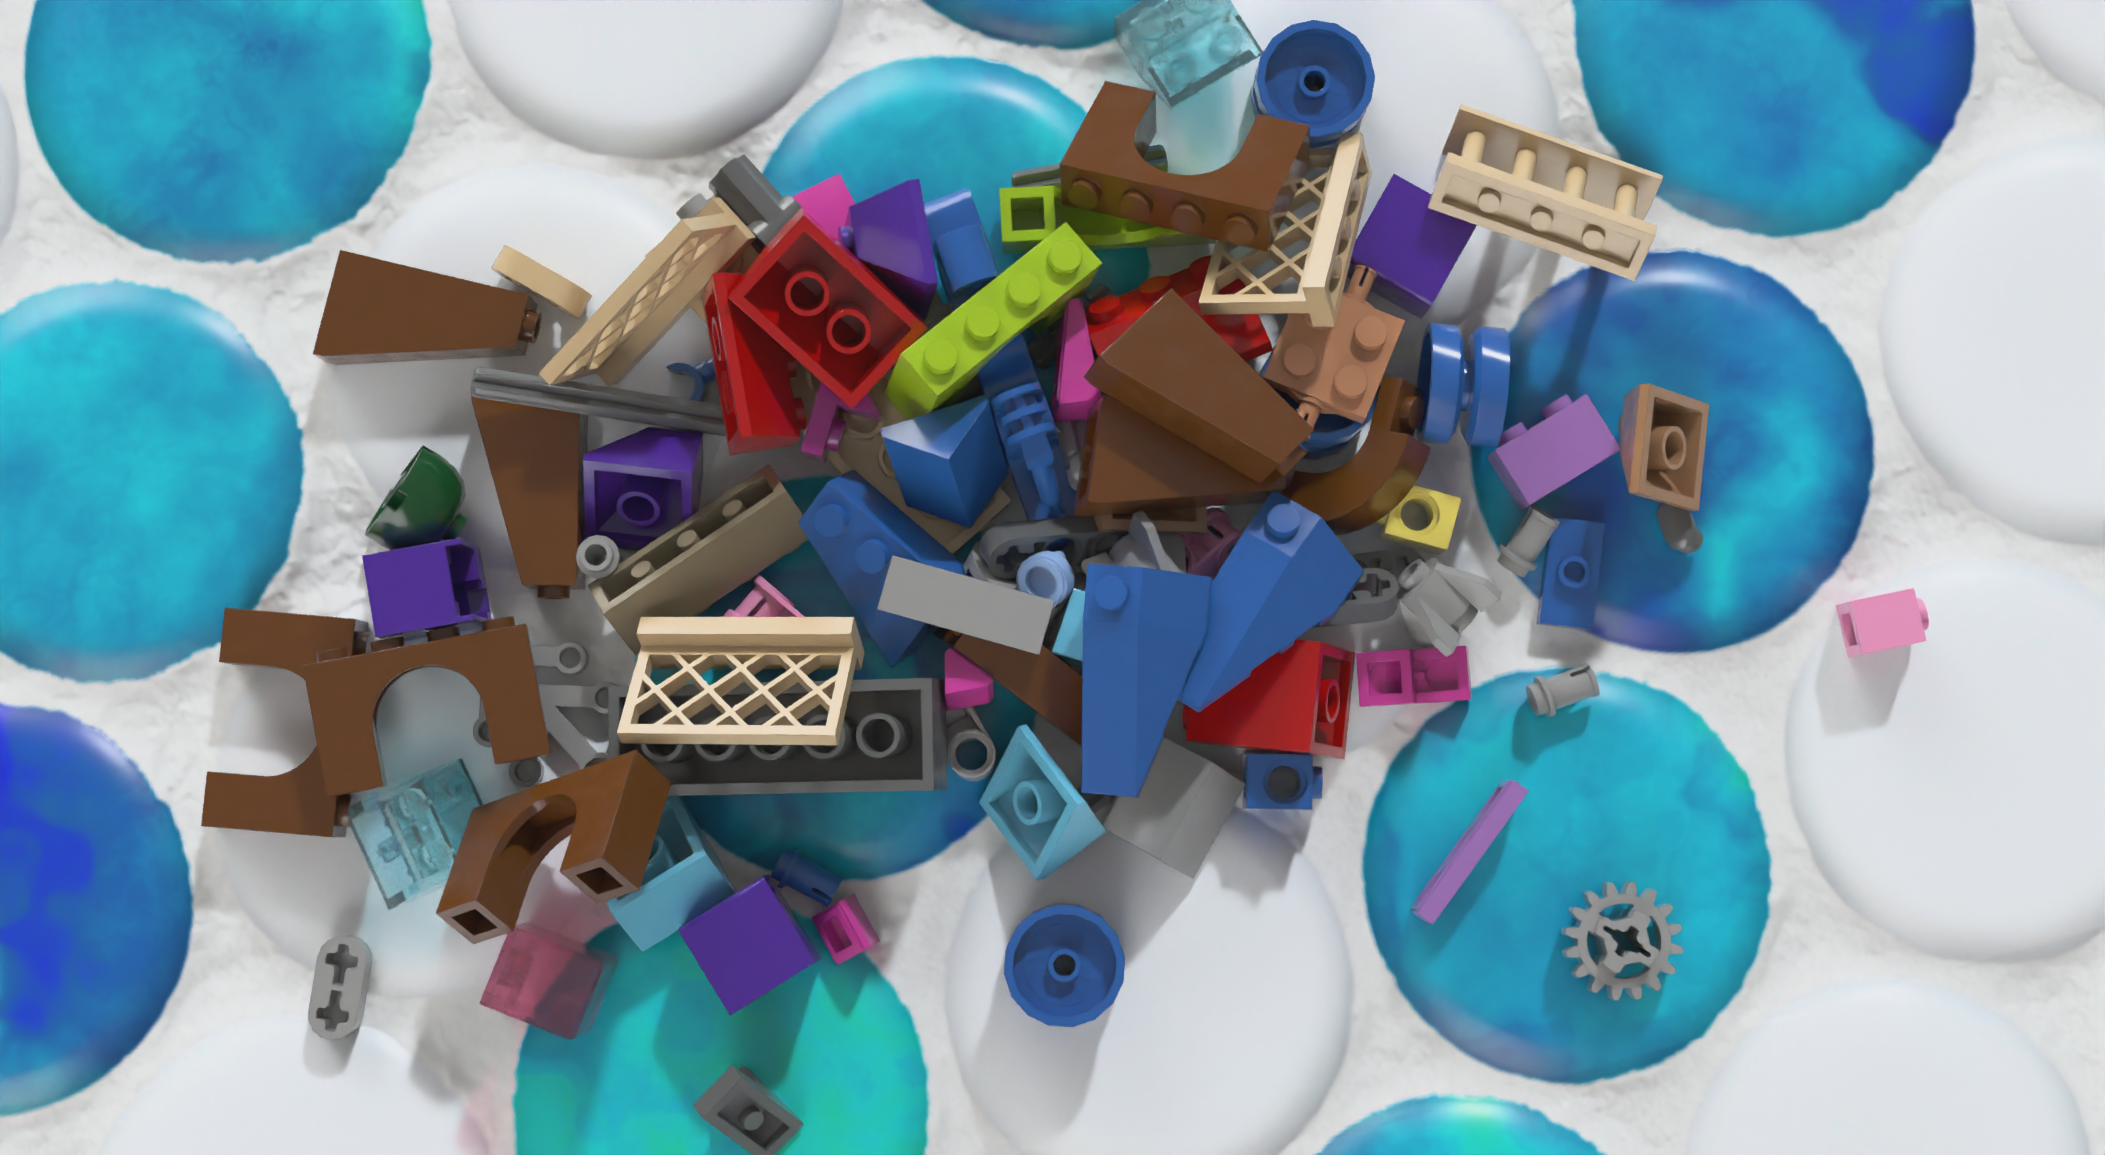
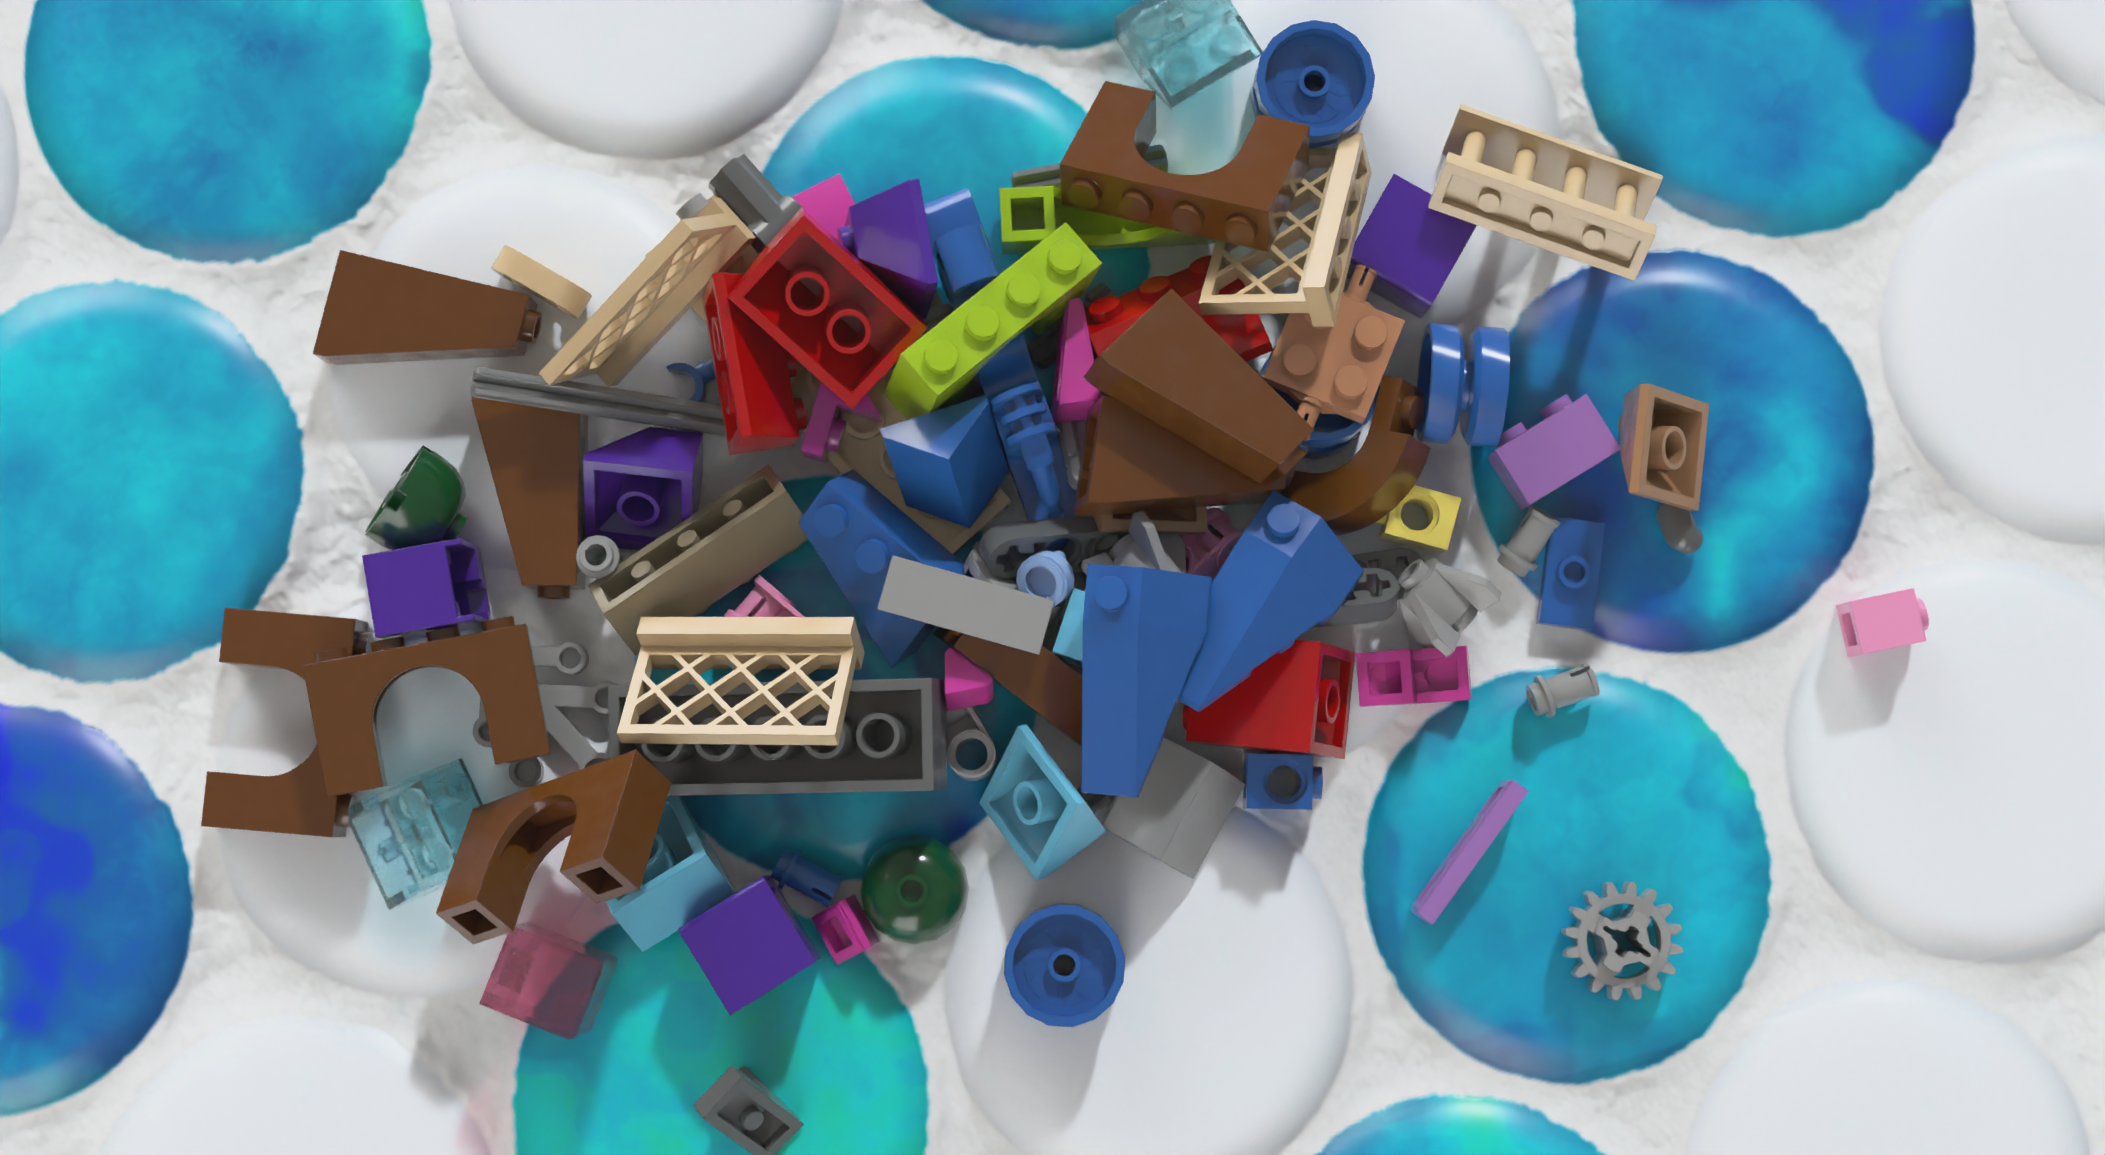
(327, 984): light grey beam -> none
(914, 889): none -> dark green cylinder

